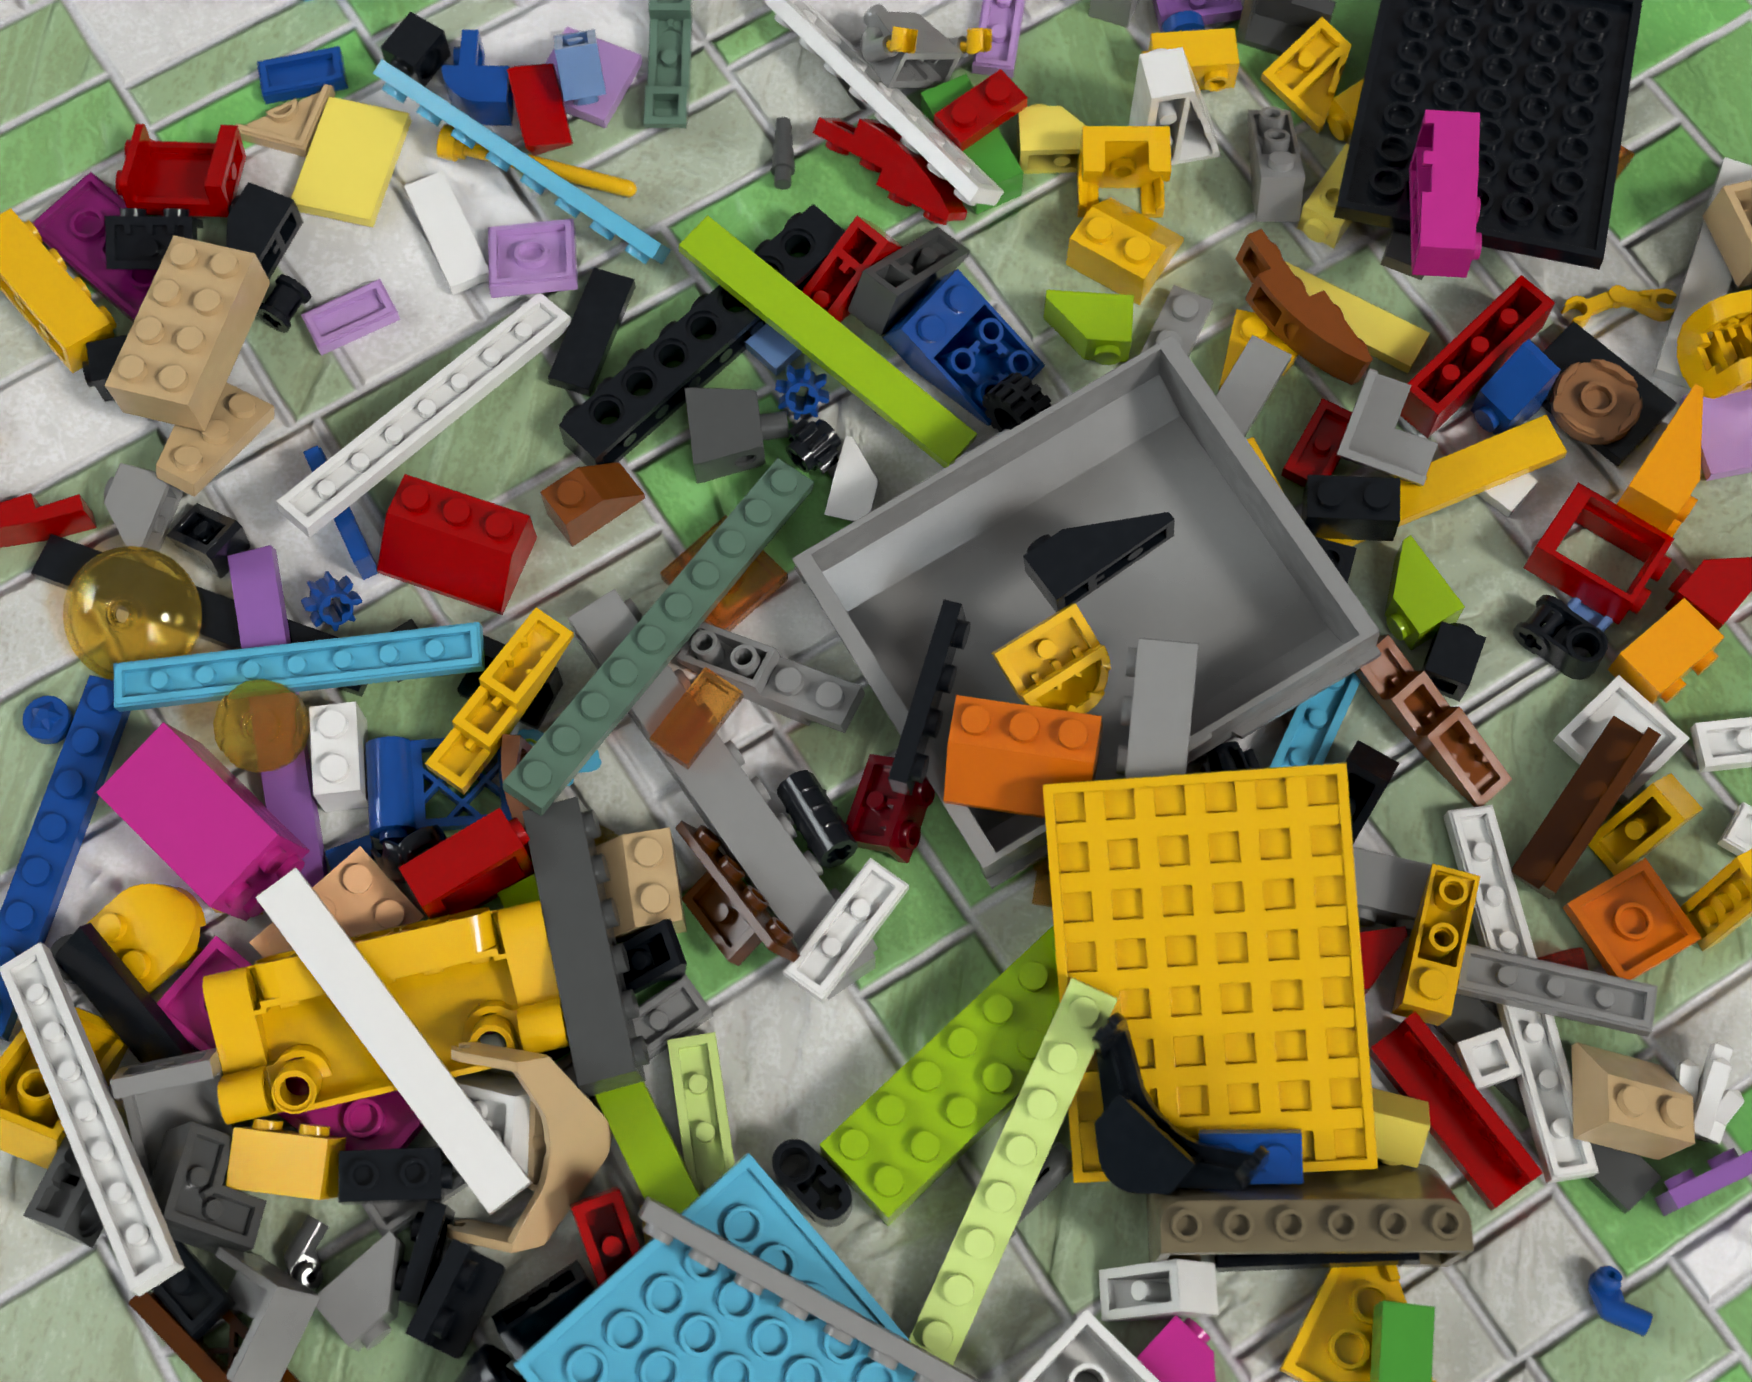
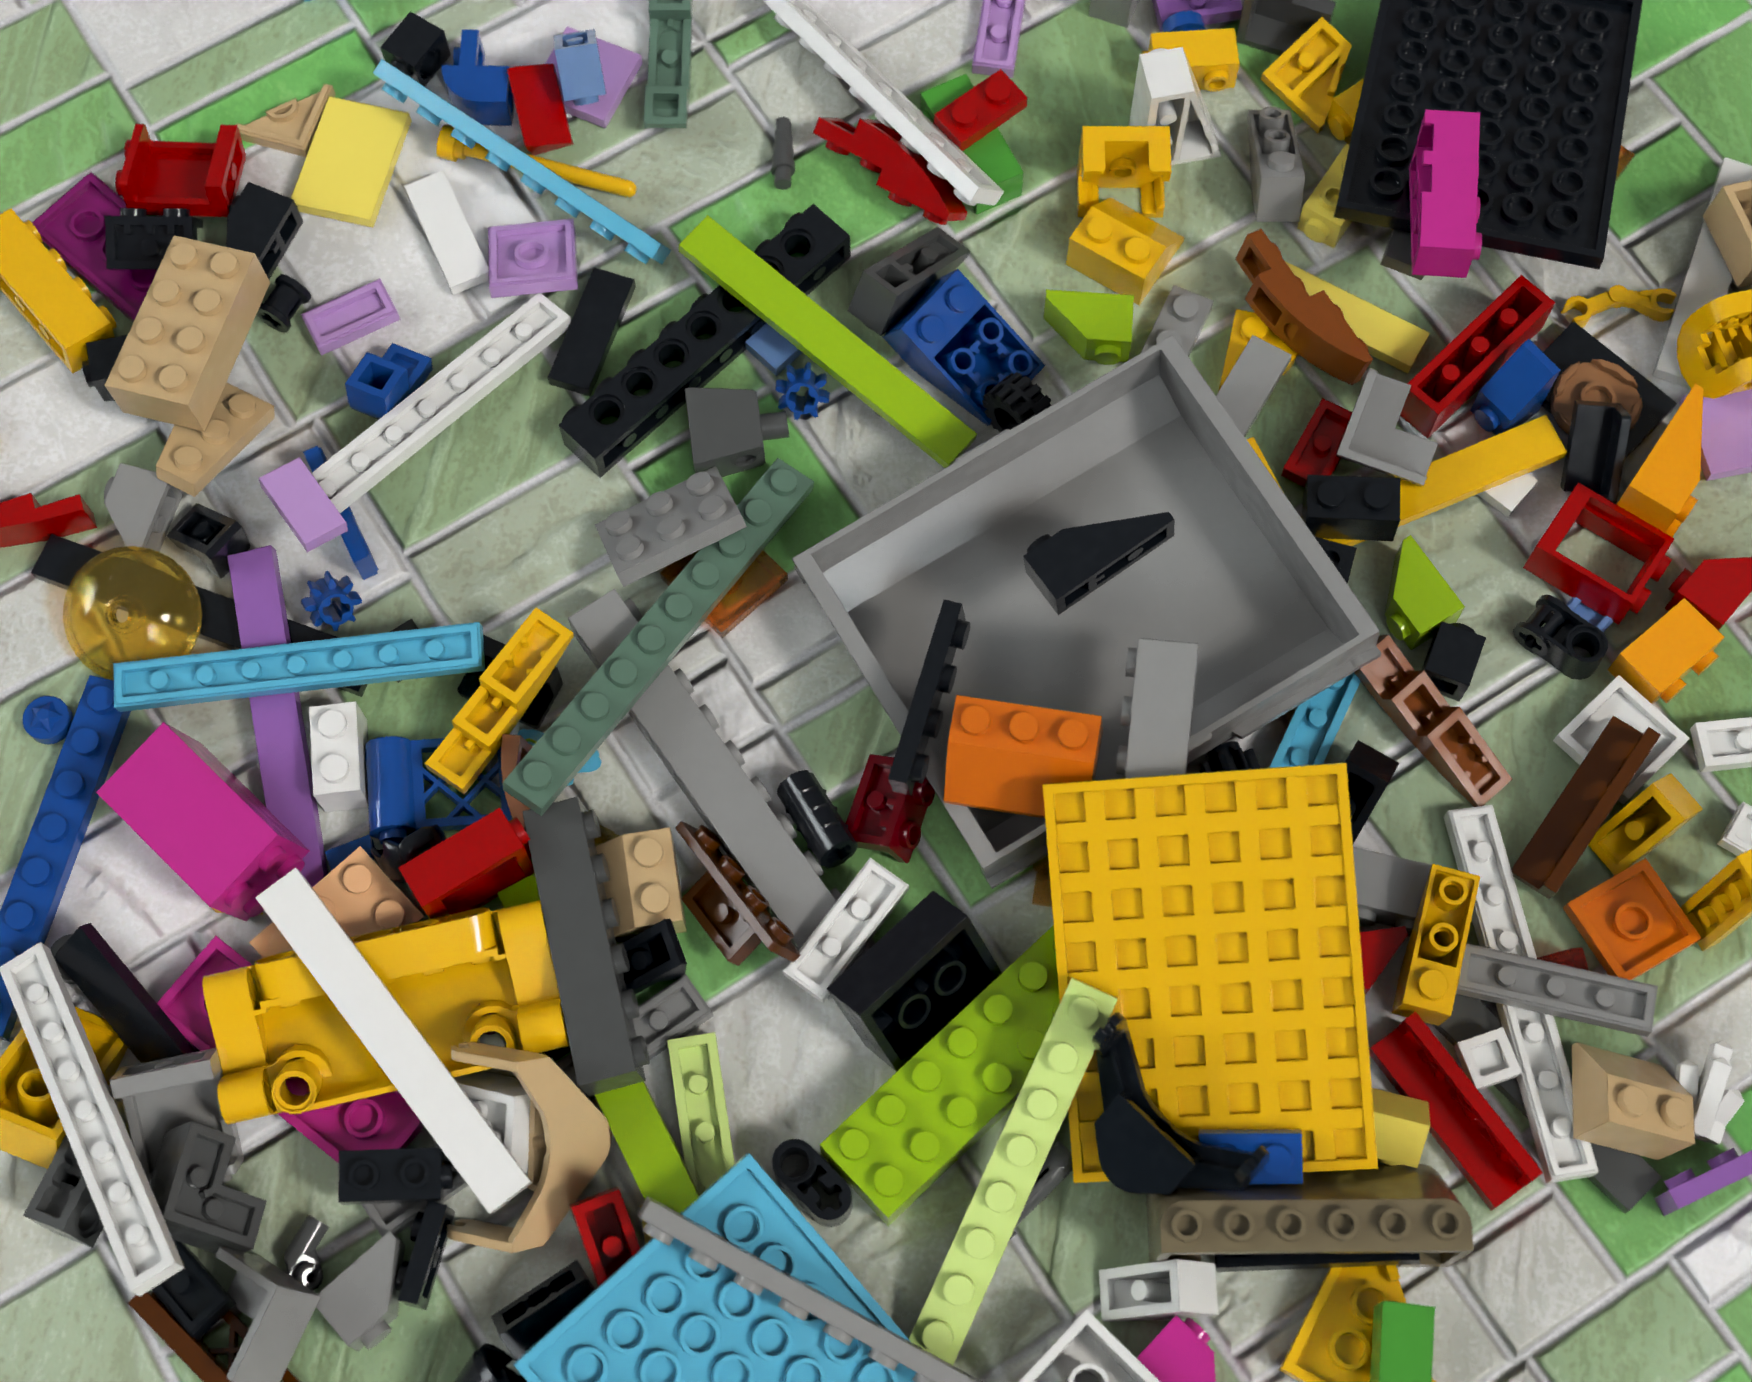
(152, 930): yellow slope -> none
(261, 726): clear yellow tile -> none
(285, 1161): yellow brick -> none
(301, 74): blue tile -> none
(303, 504): none -> lavender tile
(386, 381): none -> blue brick
(455, 544): red slope -> none
(456, 1300): black bracket -> none
(590, 499): dark orange slope -> none
(670, 525): none -> light grey plate
(696, 718): clear orange tile -> none
(771, 679): light grey slope -> none
(813, 445): black gear -> none
(840, 272): red slope -> none
(853, 485): white slope -> none
(913, 52): light grey torso -> none
(914, 980): none -> black brick
(1048, 139): light yellow slope -> none
(1057, 663): yellow slope -> none
(1596, 447): none -> black panel
(1610, 1303): blue arm -> none

